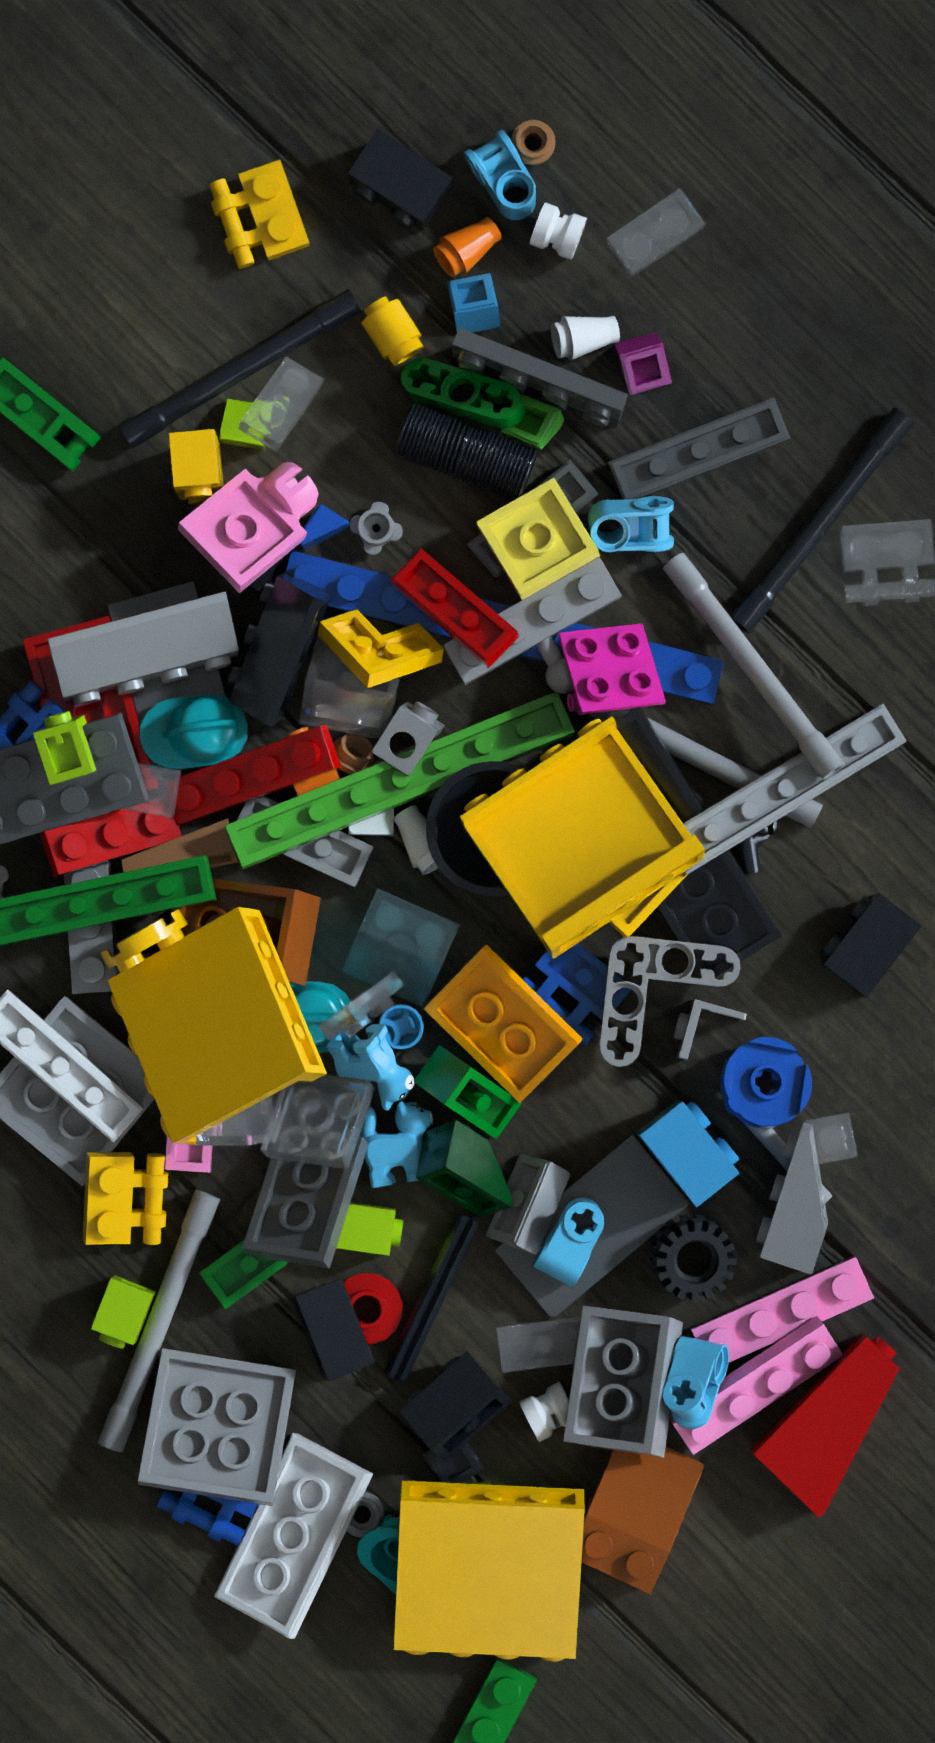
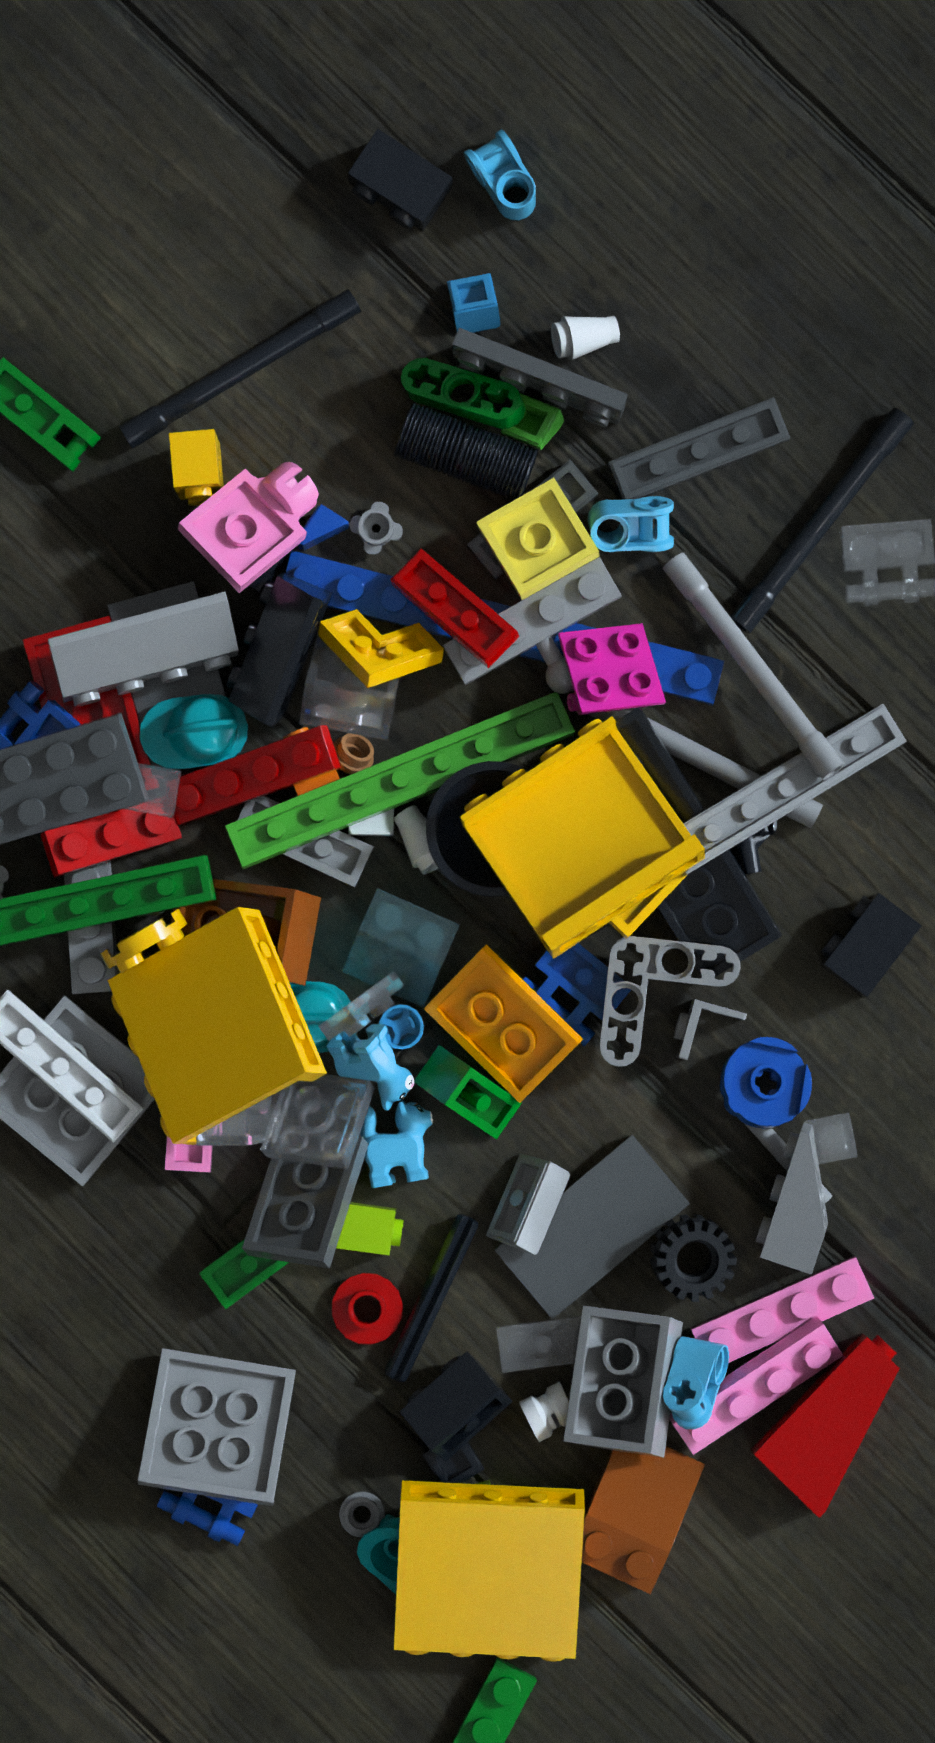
(64, 747): lime bracket -> none
(110, 1195): yellow plate -> none
(123, 1312): lime brick -> none
(124, 1410): light grey piece -> none
(206, 841): medium nougat piece -> none
(231, 420): lime slope -> none
(272, 209): yellow plate -> none
(281, 404): clear plate -> none
(296, 1538): white tile -> none
(332, 1329): black hinge -> none
(392, 330): yellow brick -> none
(420, 724): light grey bracket -> none
(463, 1169): dark green slope -> none
(465, 247): orange cone -> none
(536, 129): medium nougat plate -> none
(561, 232): white wheel -> none
(569, 1249): medium azure piece -> none
(643, 363): magenta slope -> none
(655, 232): clear plate -> none
(688, 1151): dark azure brick -> none

